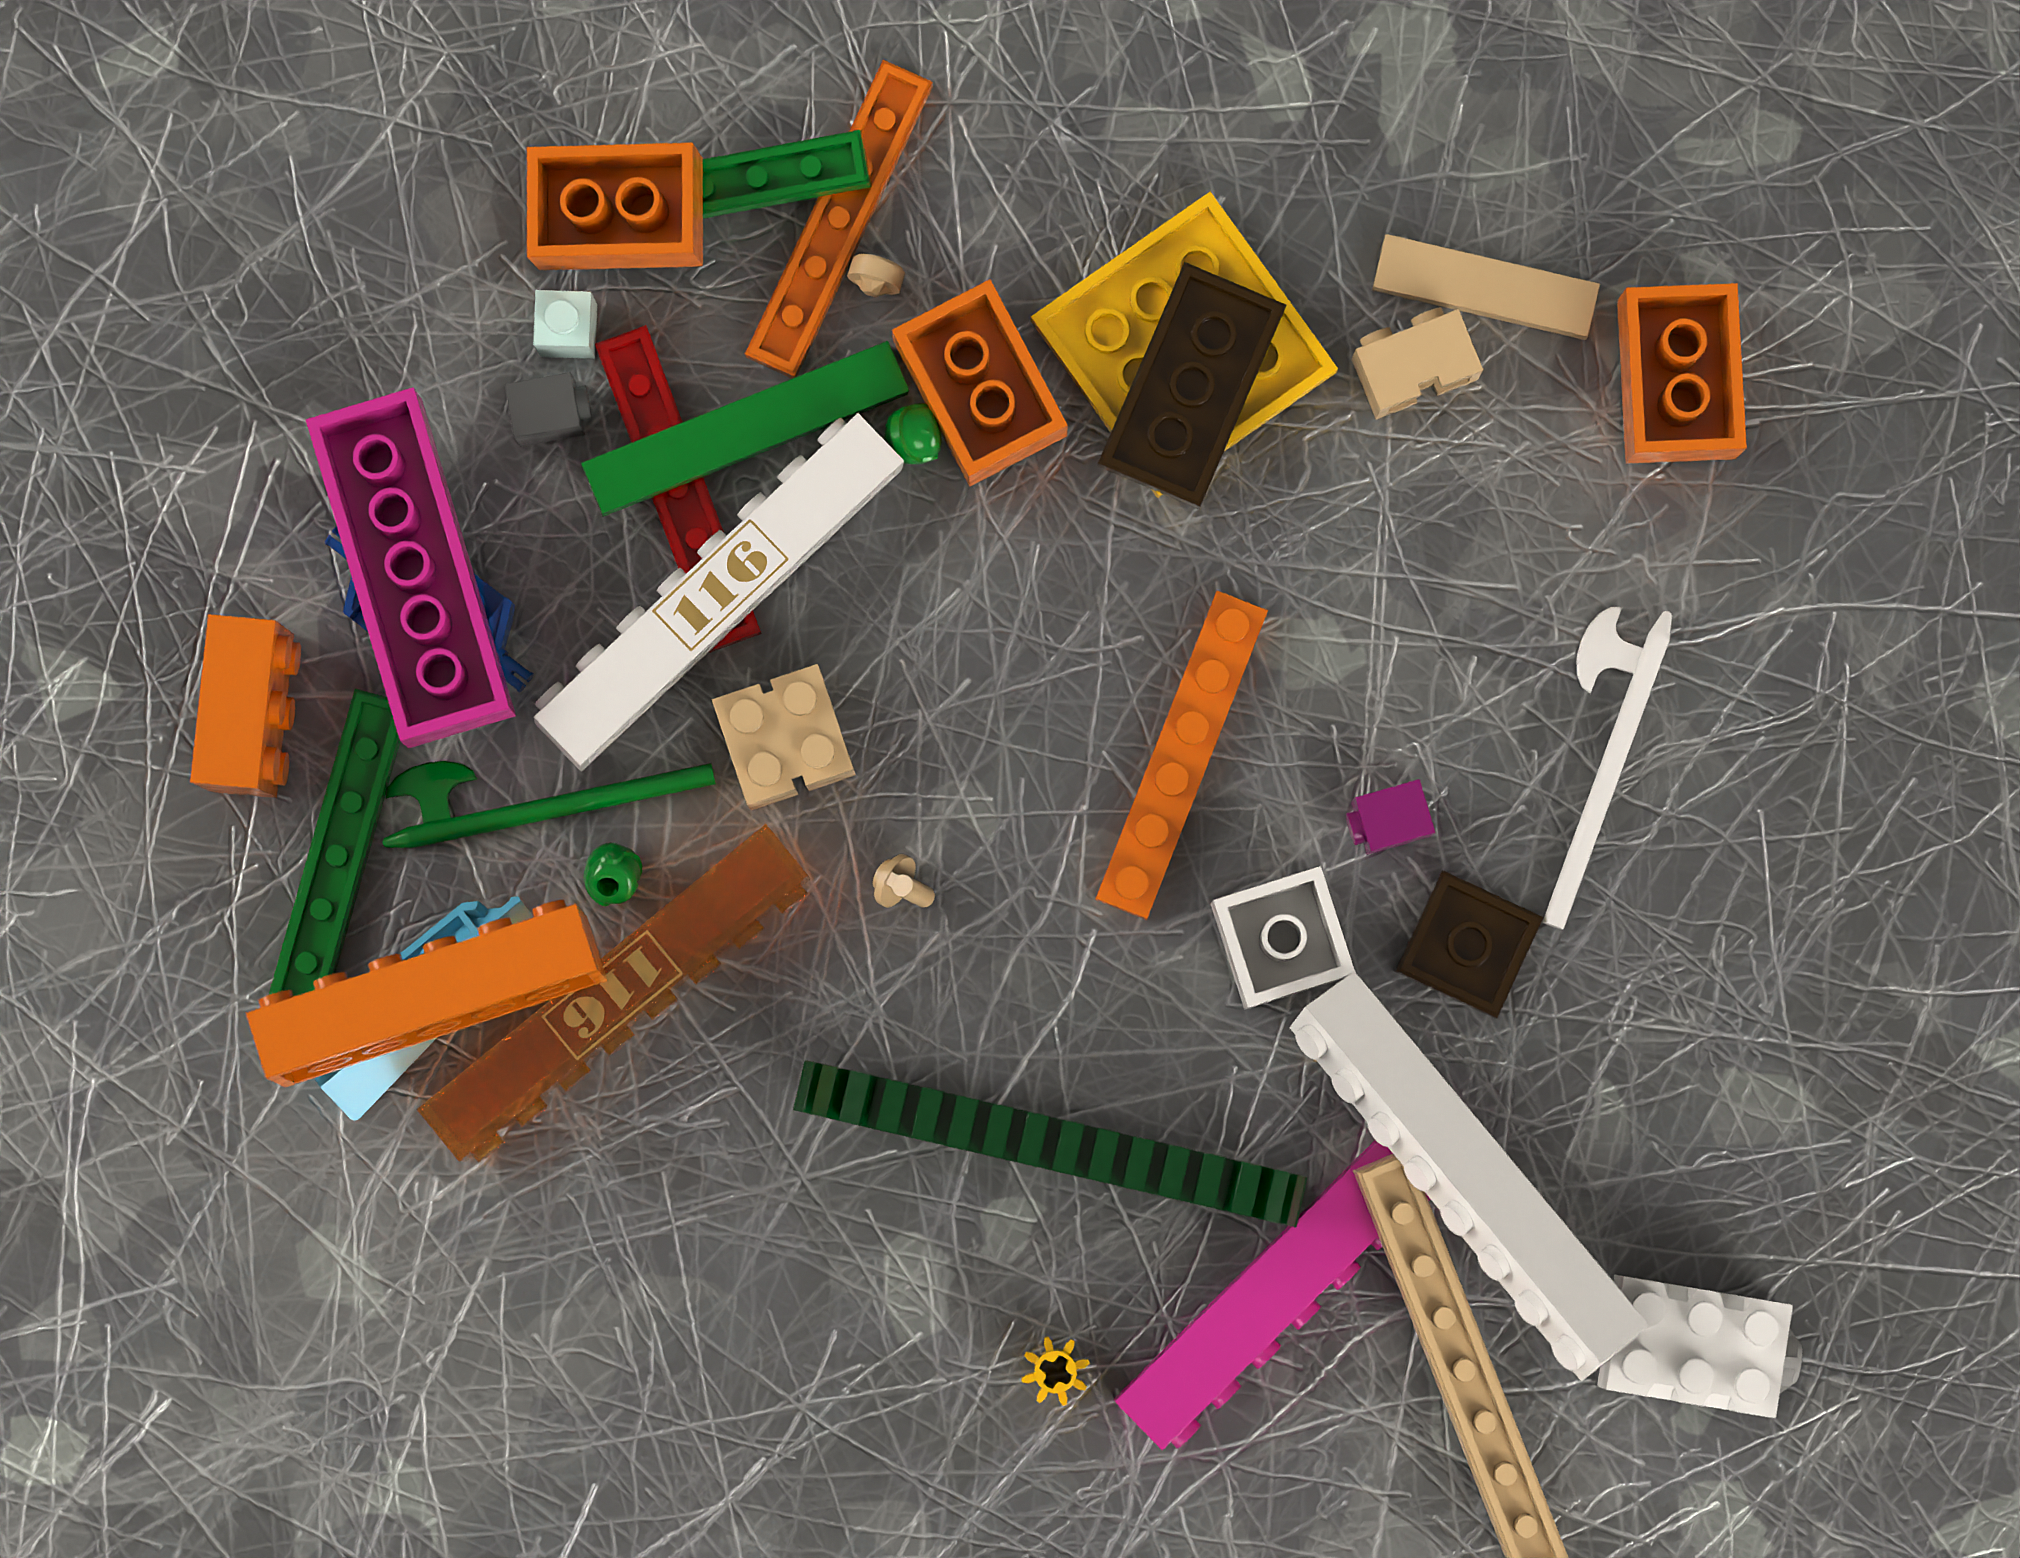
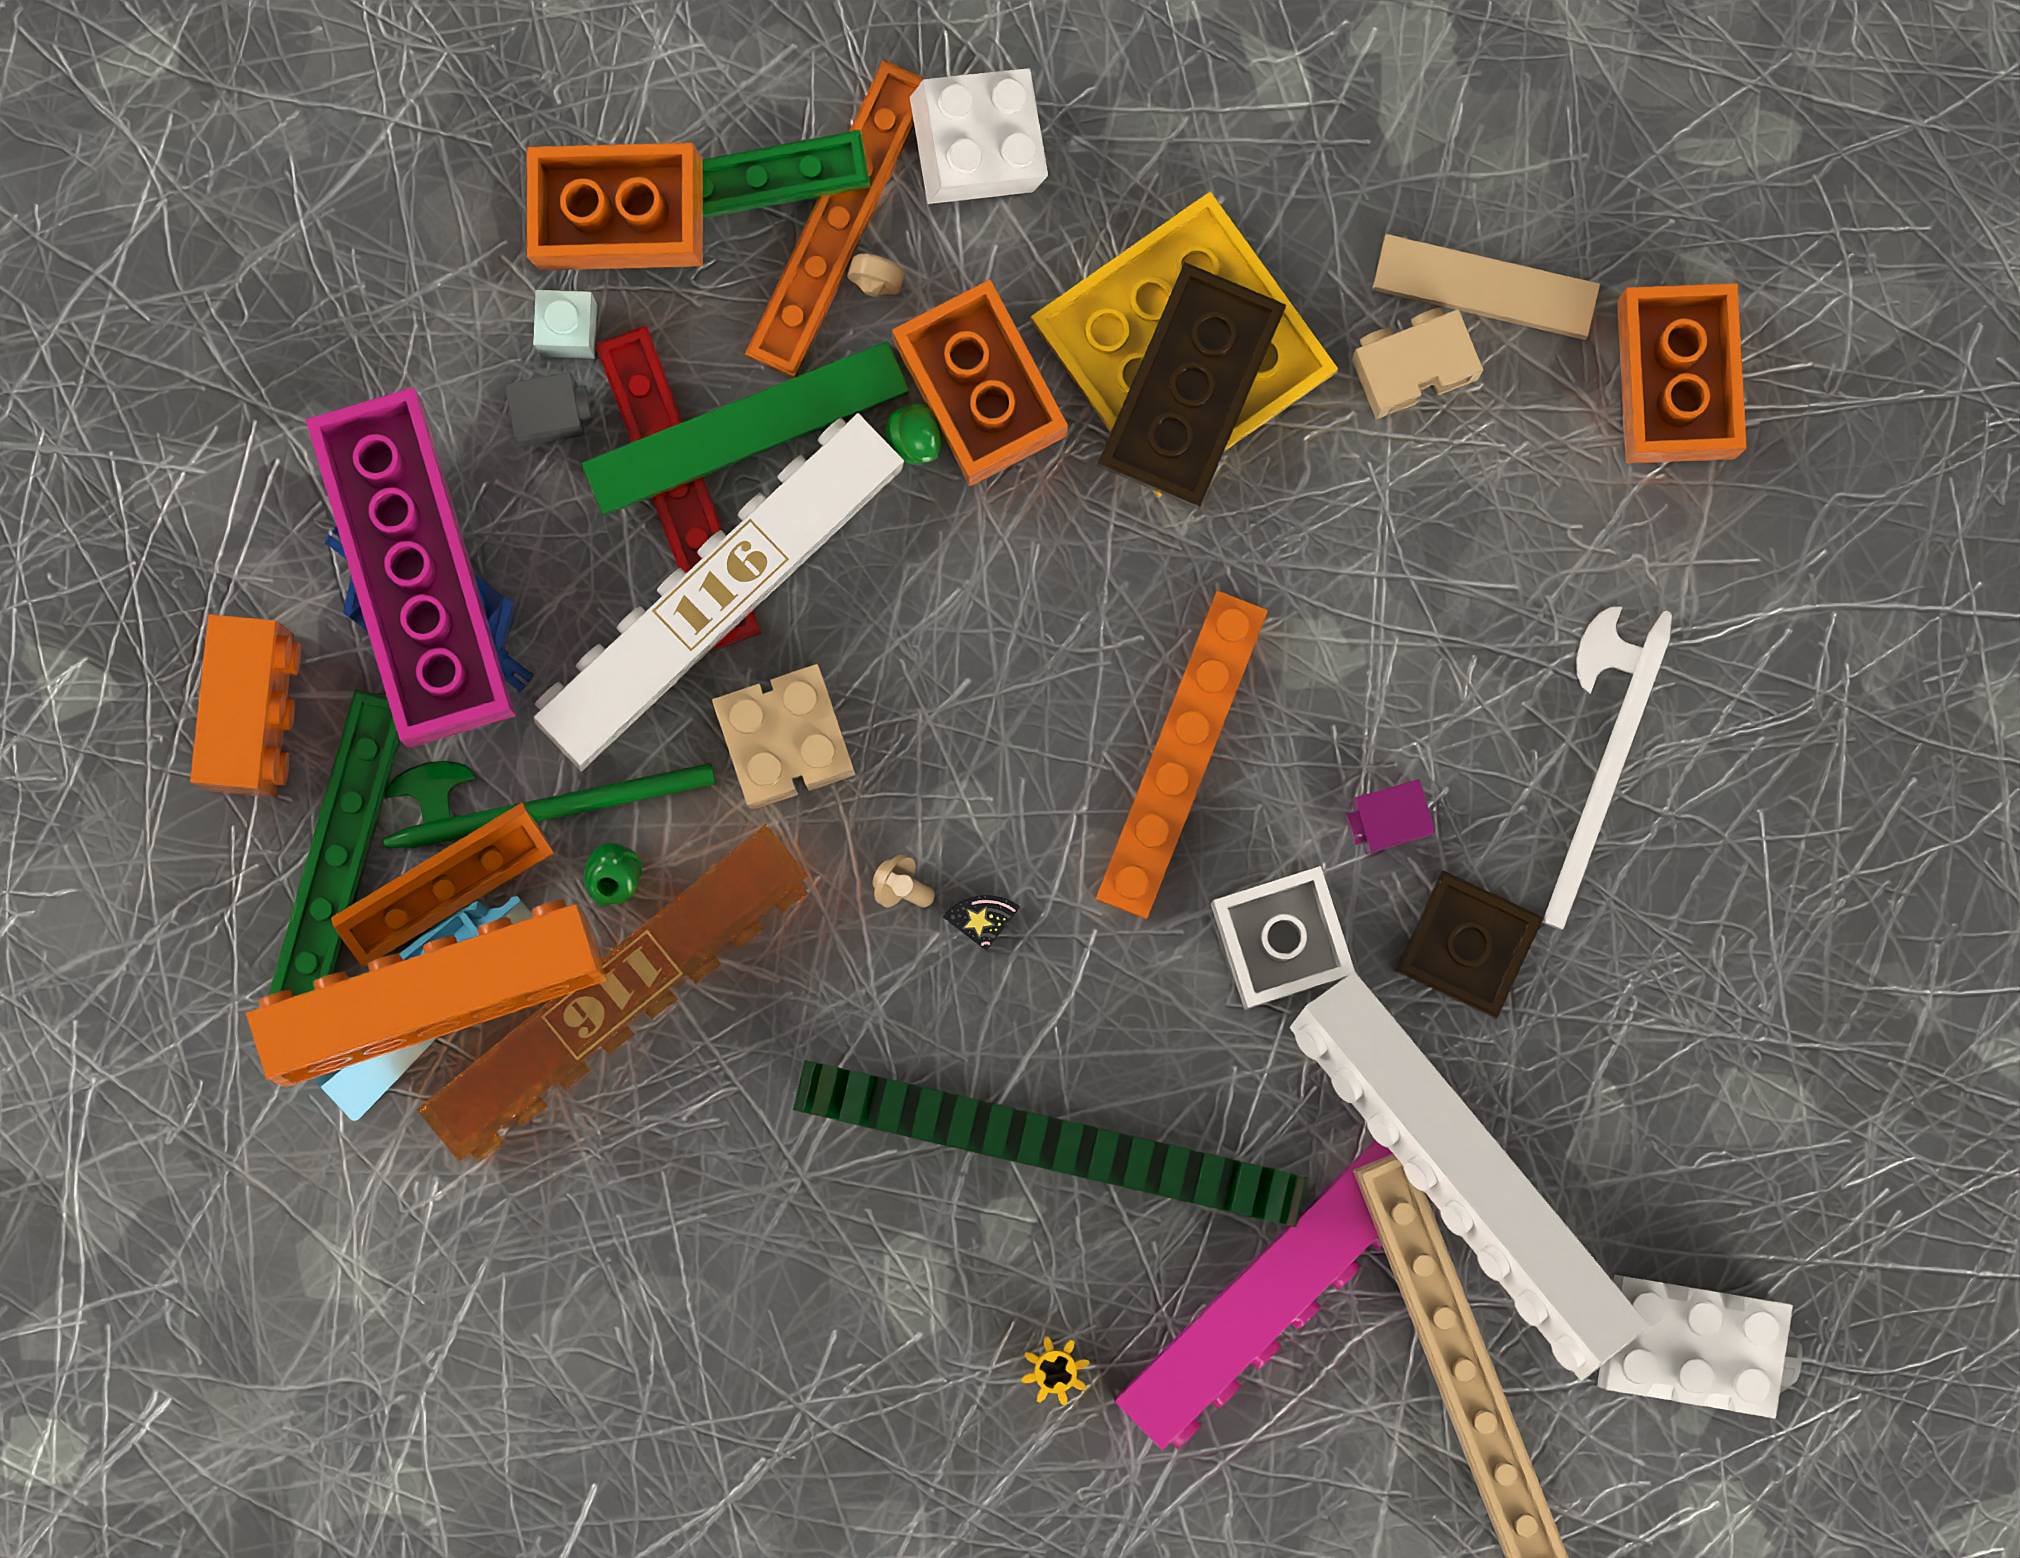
(442, 885): none -> orange plate
(978, 135): none -> white brick
(982, 918): none -> black tile

